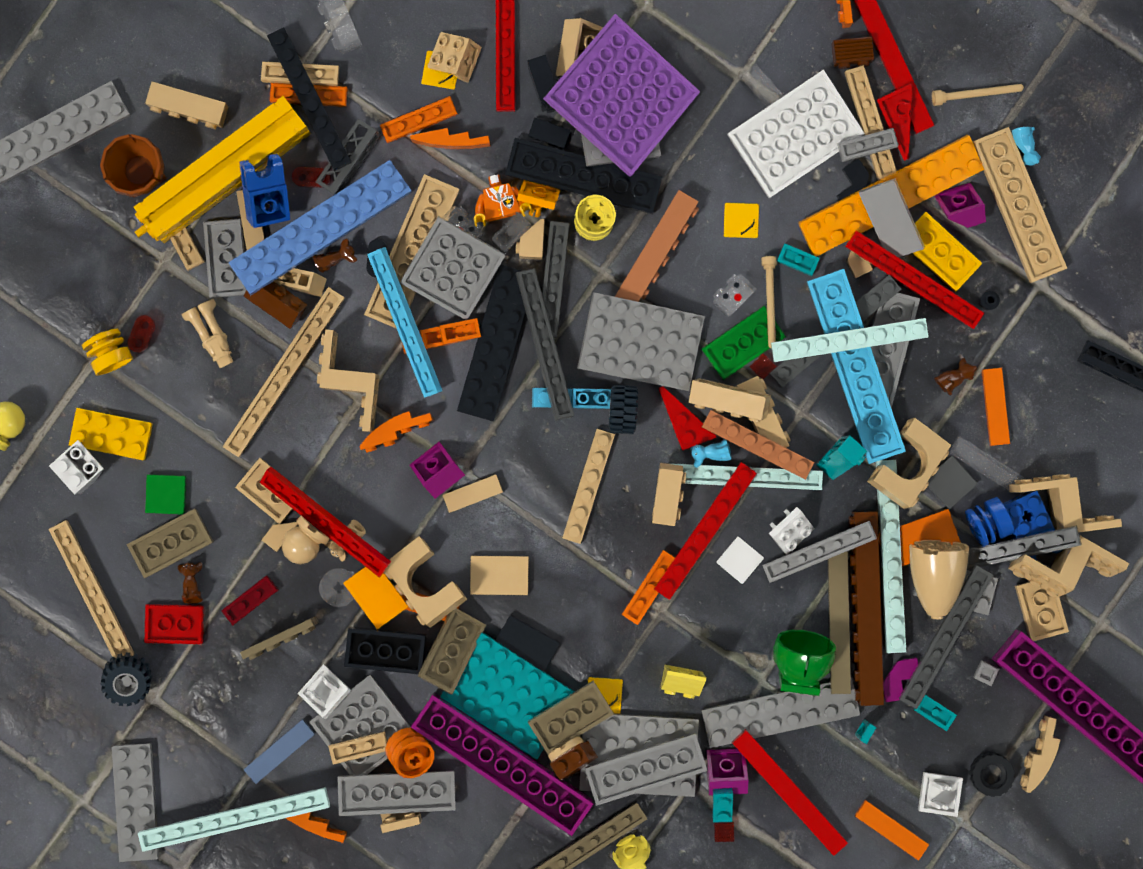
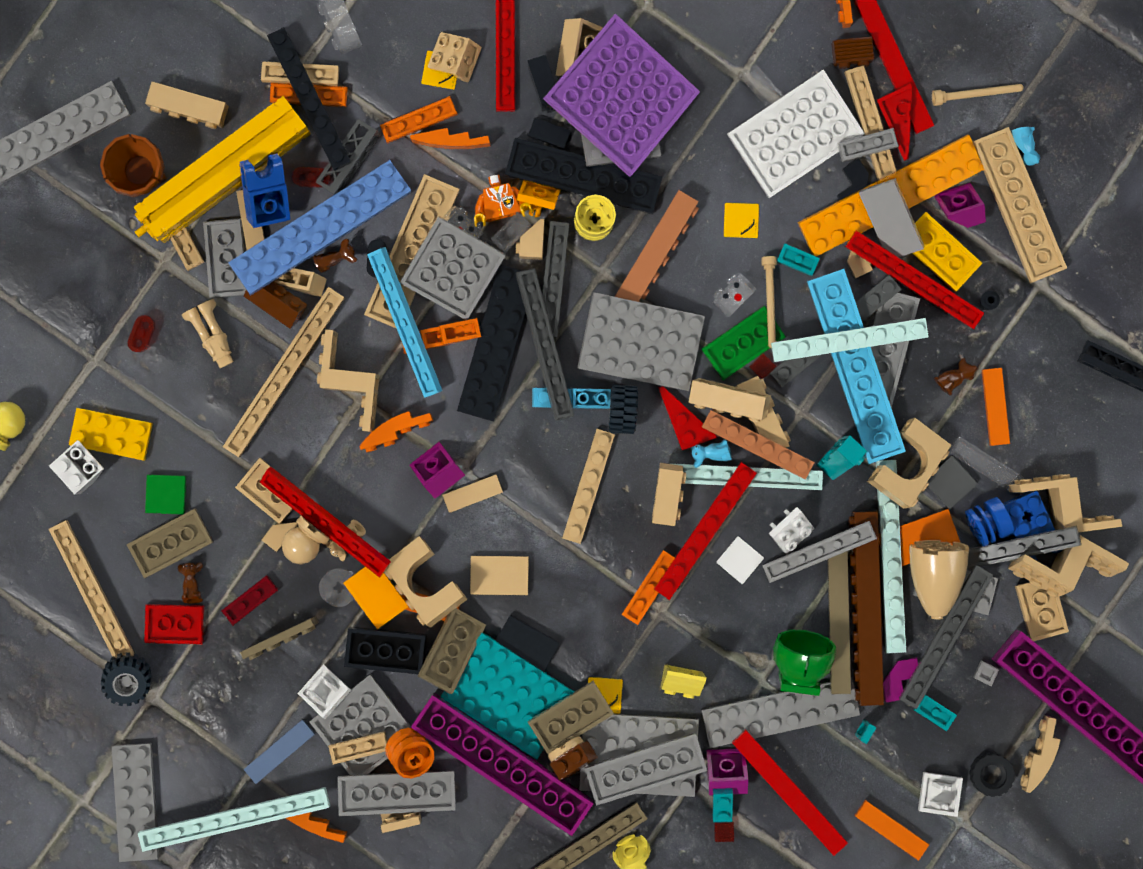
(105, 348): yellow wheel -> none

